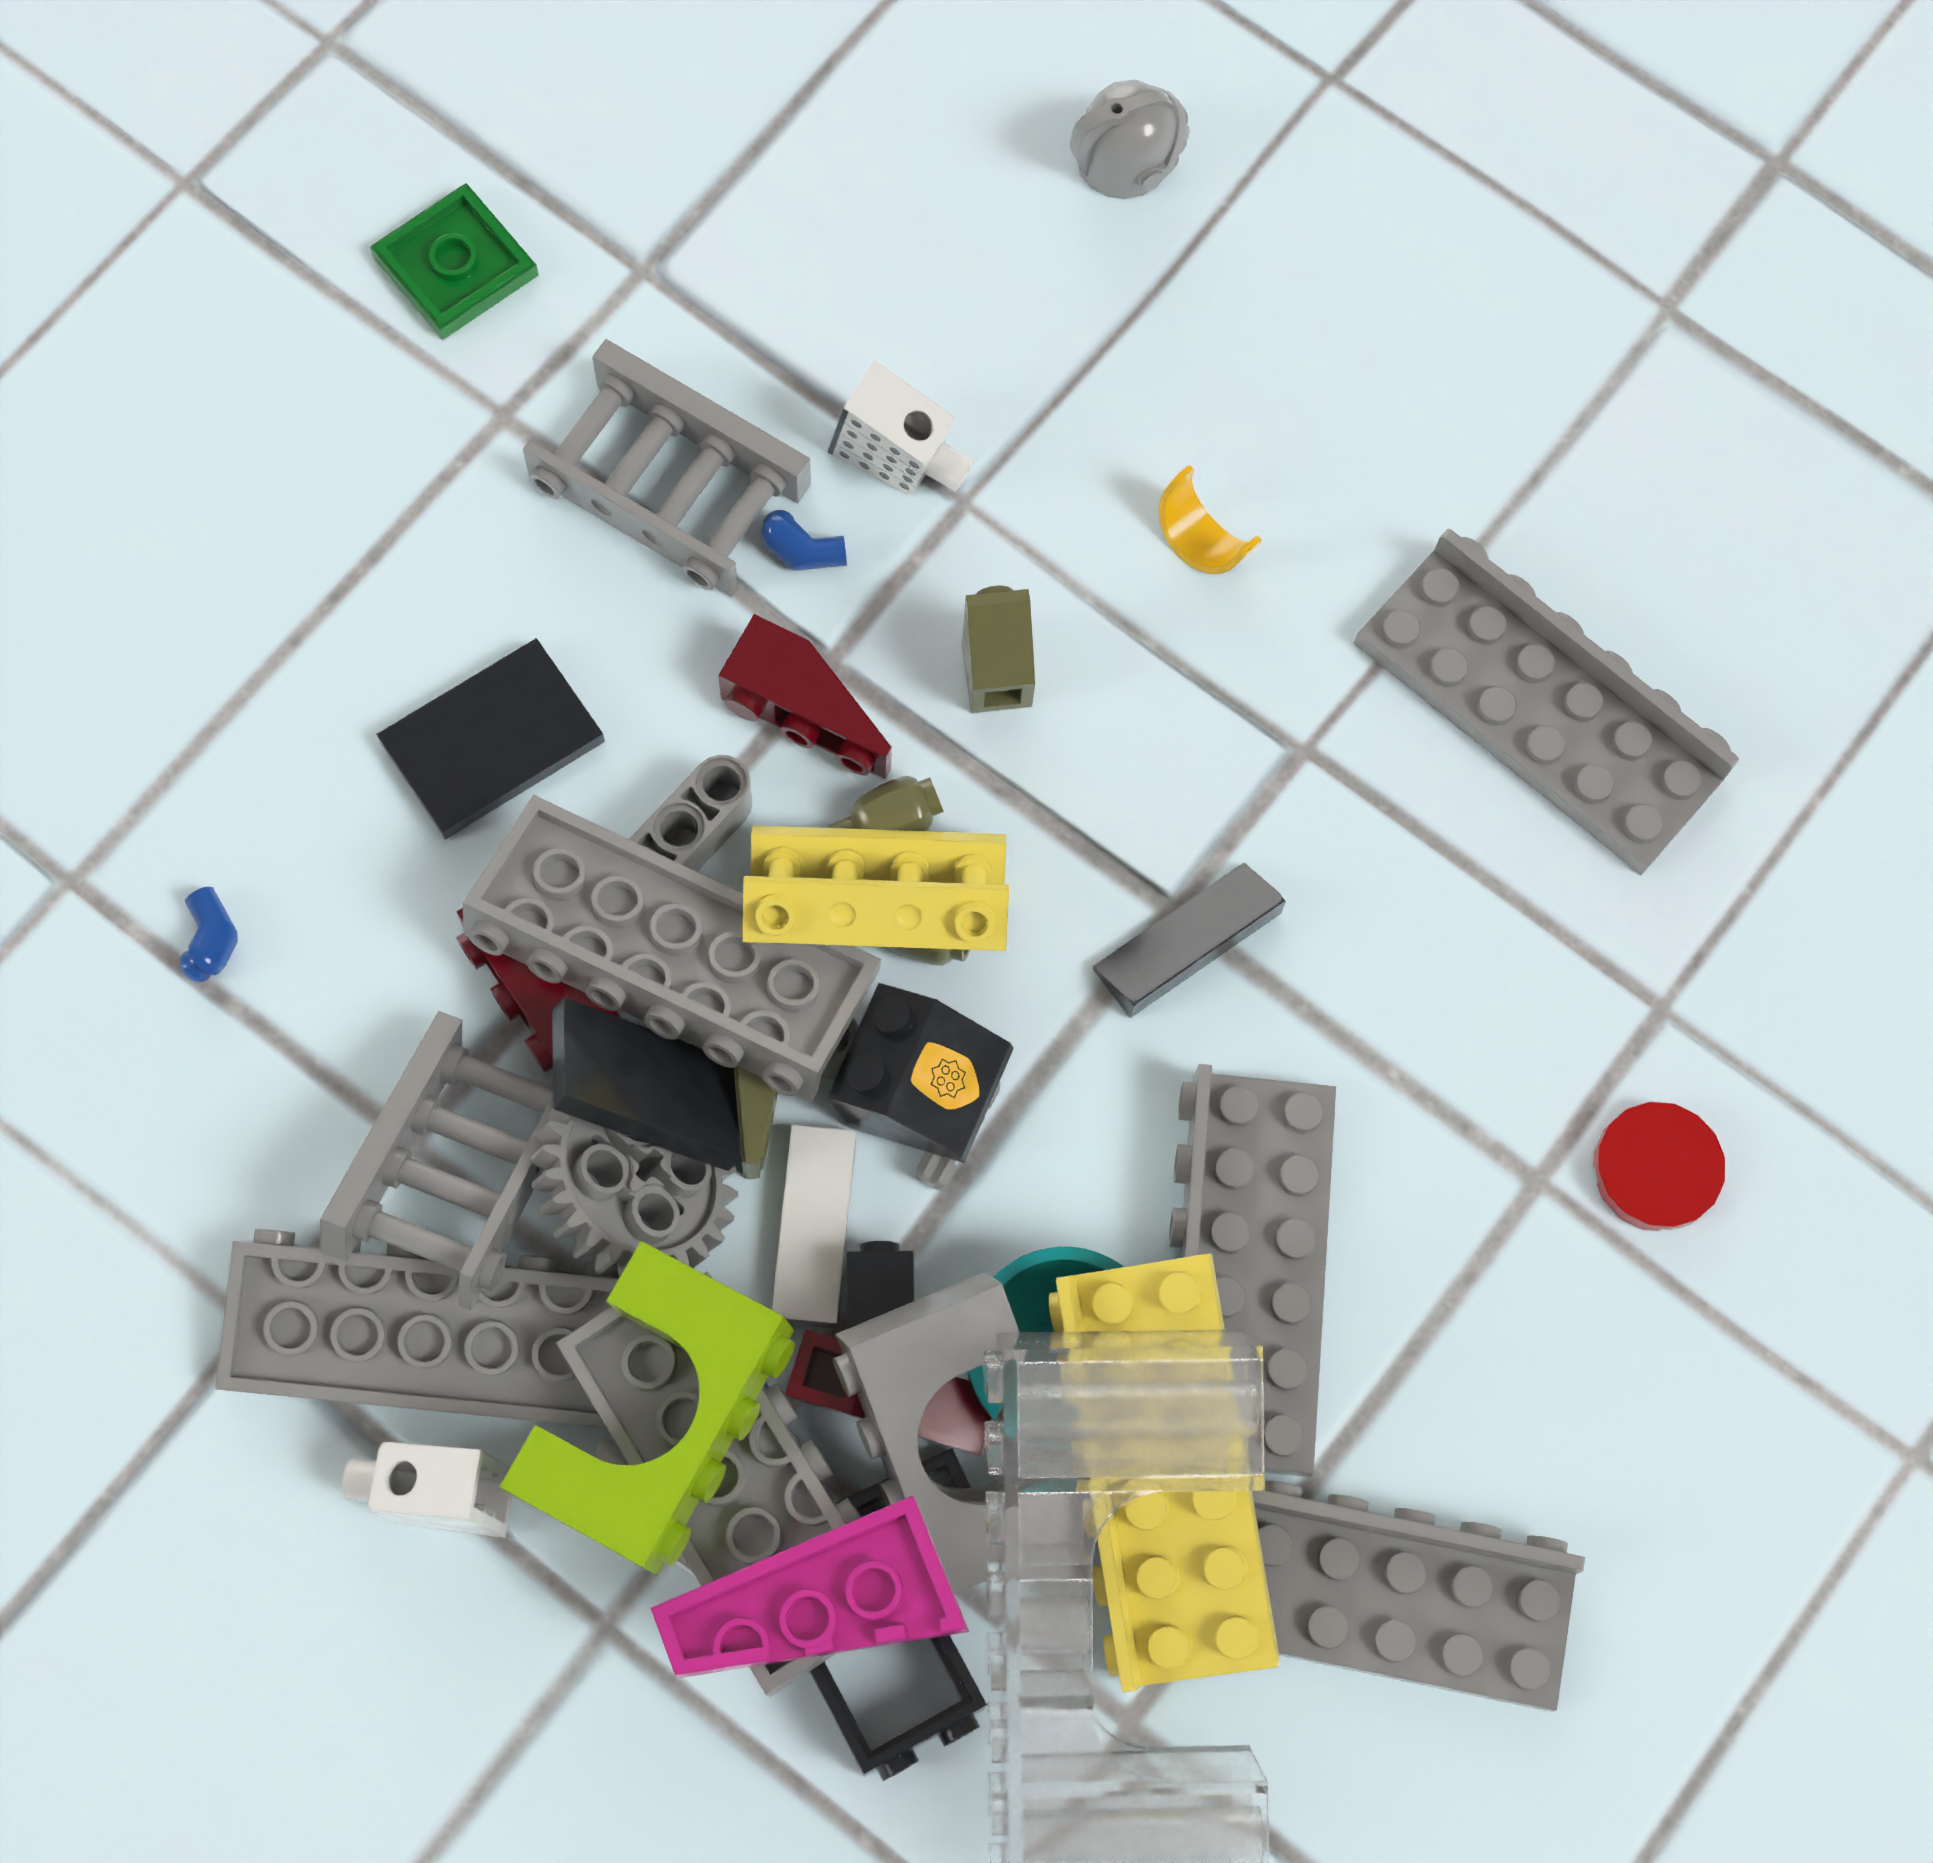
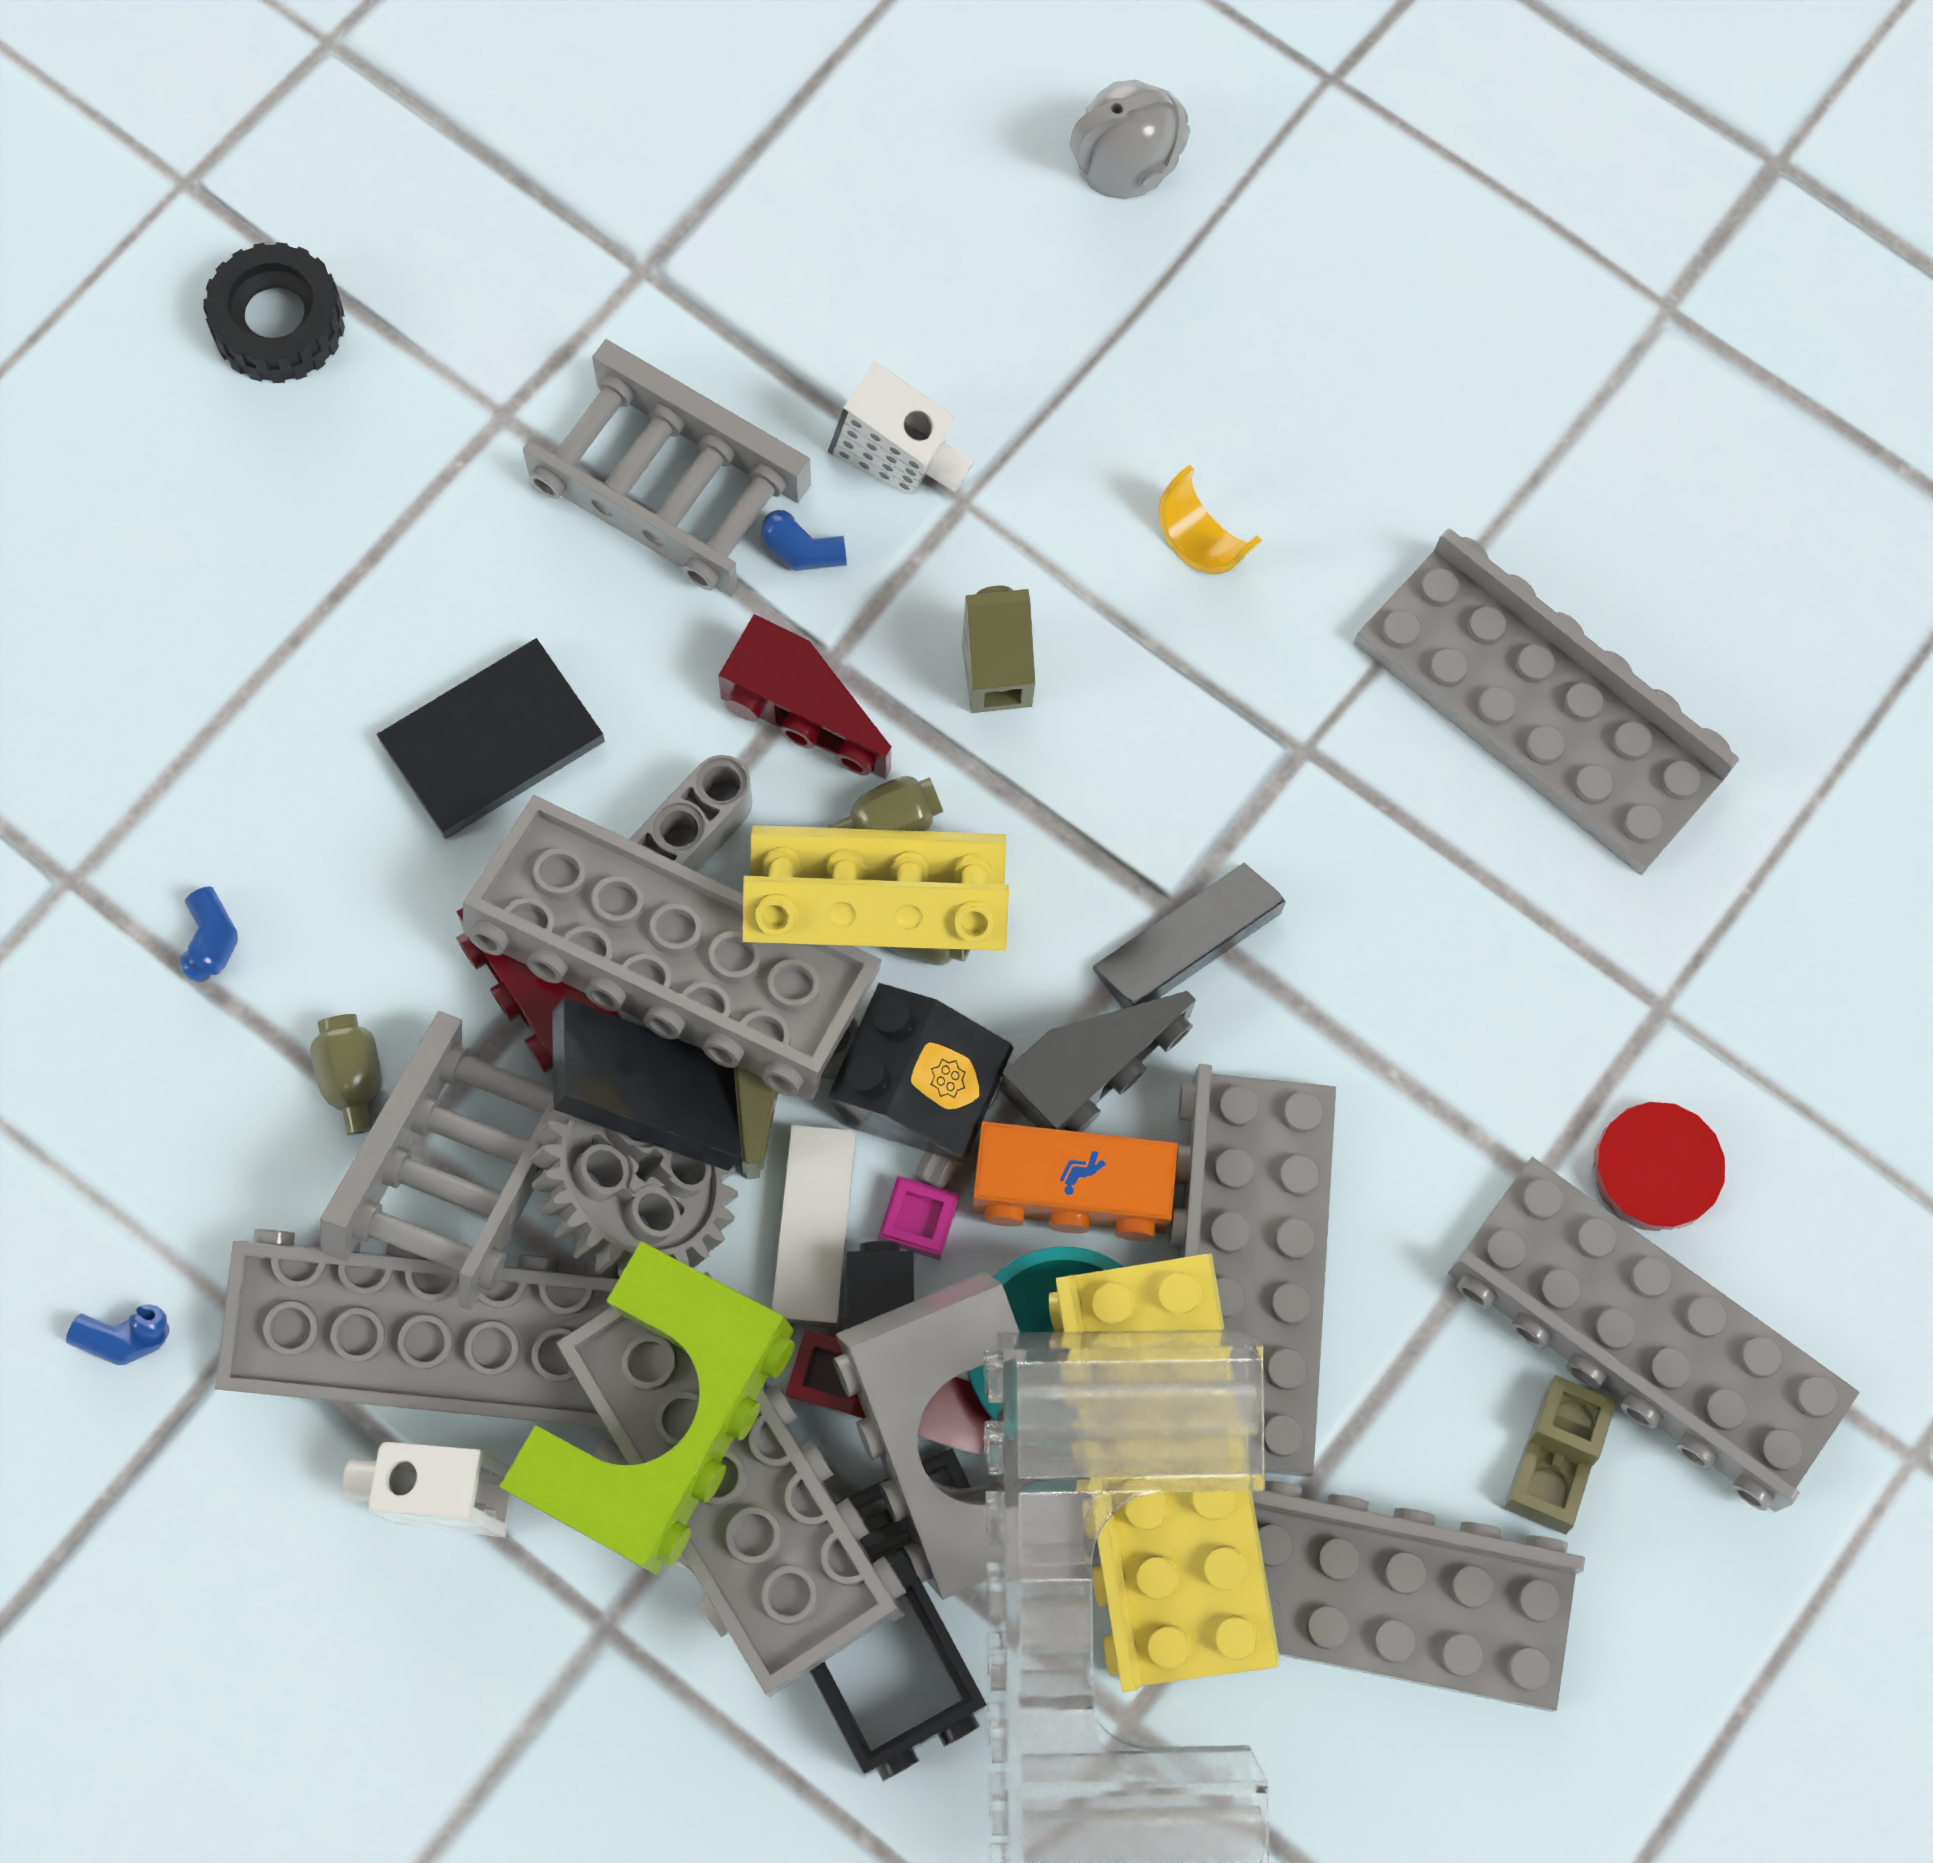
(125, 1342): none -> blue arm
(264, 269): none -> black tyre
(347, 1069): none -> olive plant
(454, 261): green tile -> none
(829, 1595): dark pink wing -> none
(919, 1217): none -> dark pink tile
(1074, 1180): none -> orange brick
(1083, 1061): none -> dark grey slope
(1560, 1454): none -> olive slope
(1653, 1336): none -> light grey bracket

